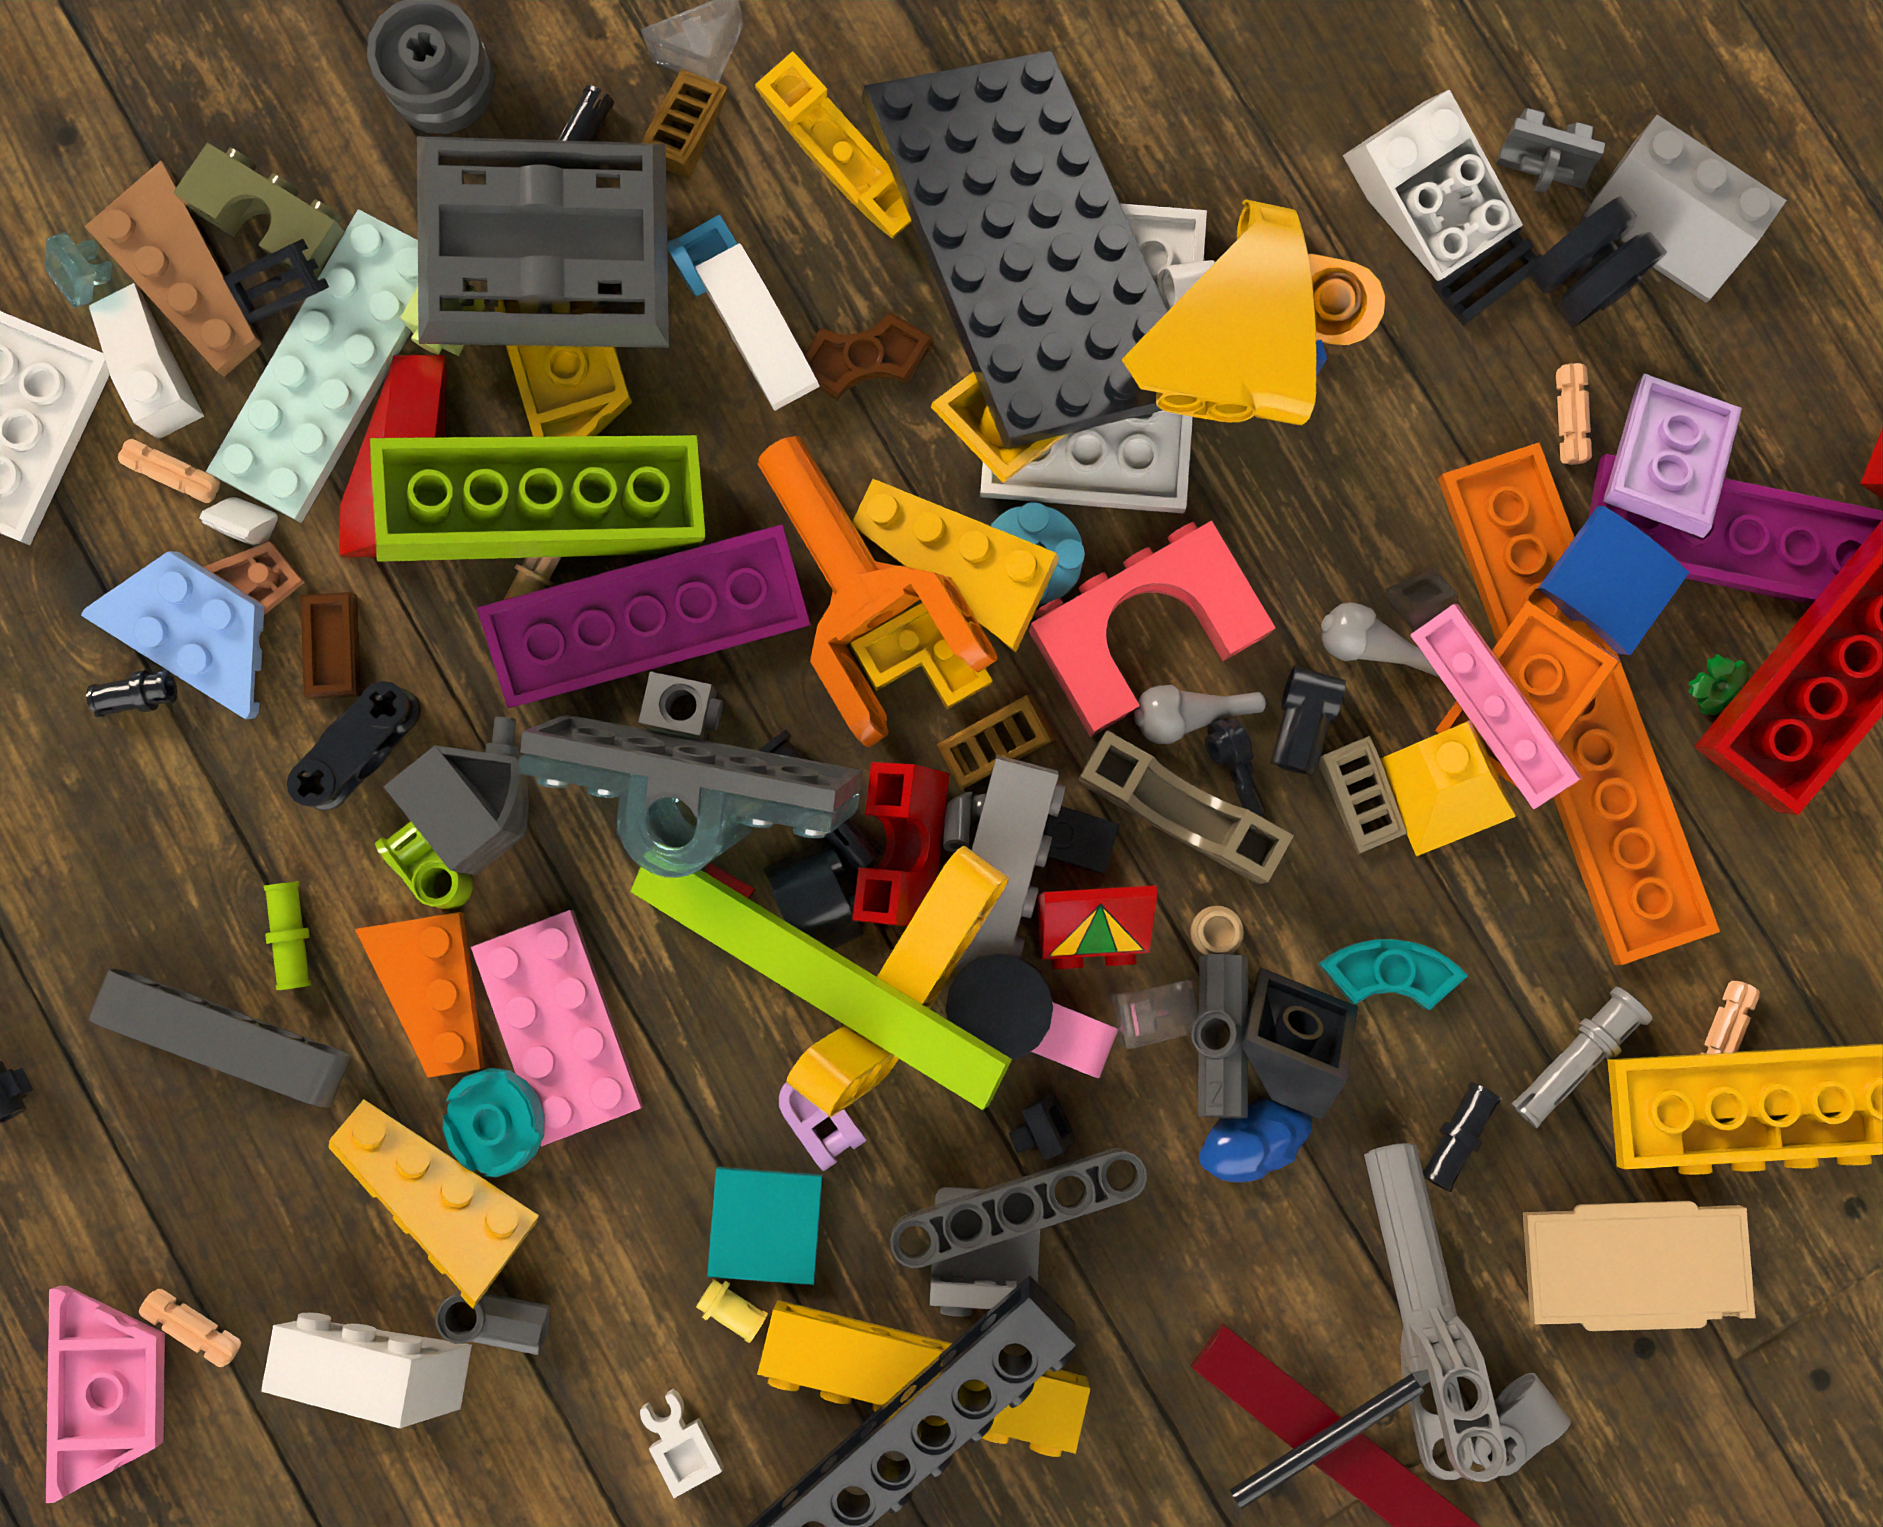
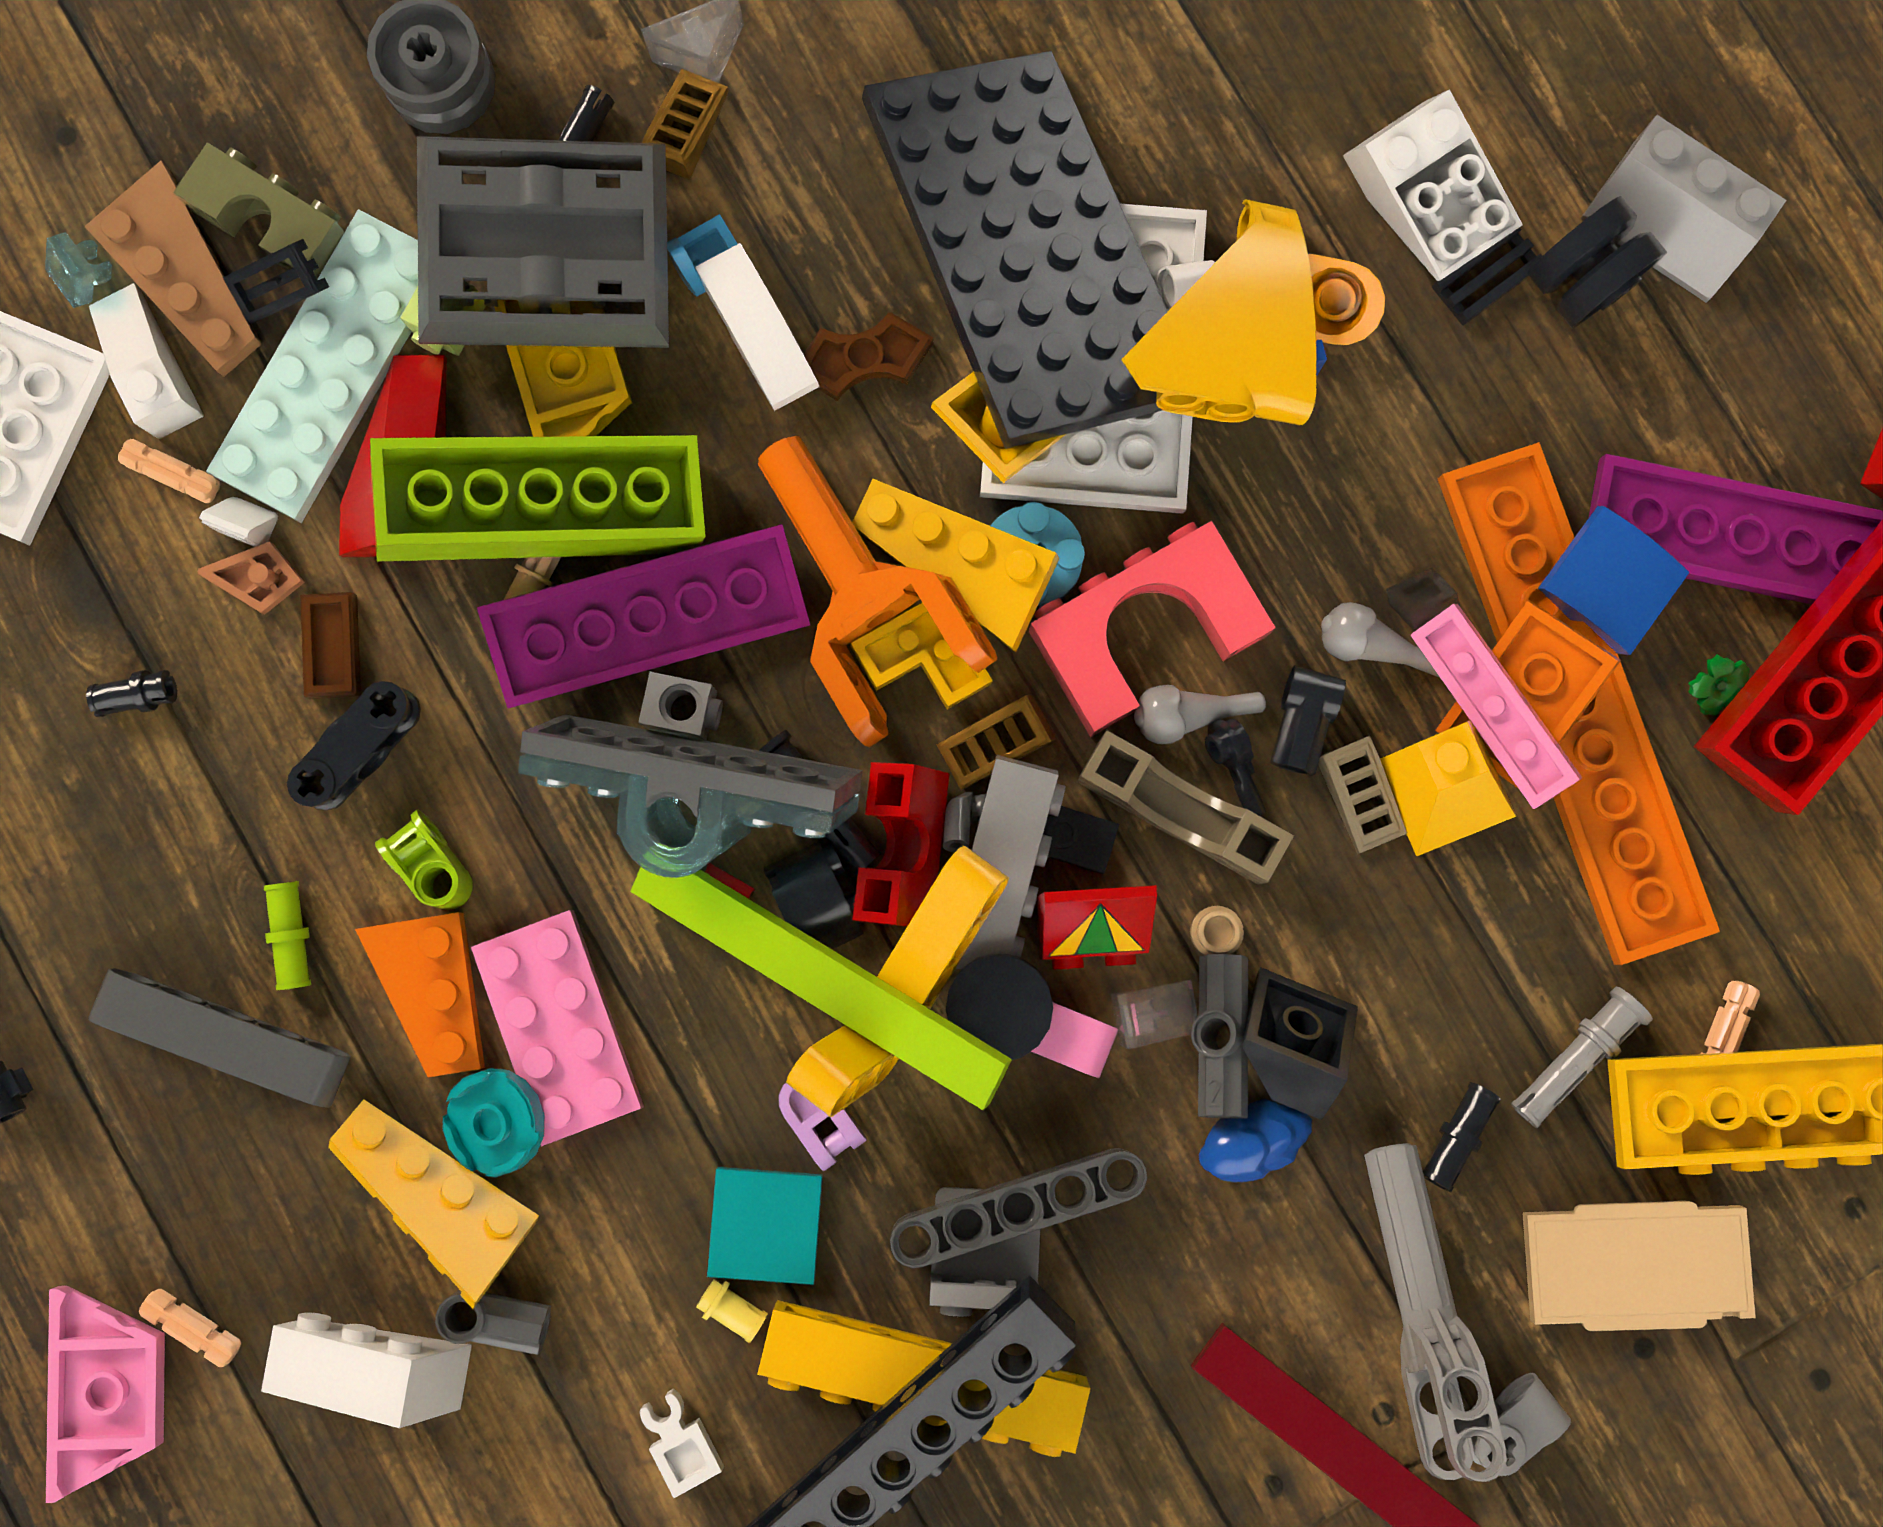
(189, 627): light blue wing -> none
(467, 800): dark grey piece -> none
(834, 143): yellow slope -> none
(1044, 1127): black tile -> none
(1326, 1441): black bar -> none
(1392, 967): teal tile -> none
(1550, 152): dark grey hips -> none
(1573, 414): light nougat axle -> none
(1673, 455): lavender tile -> none

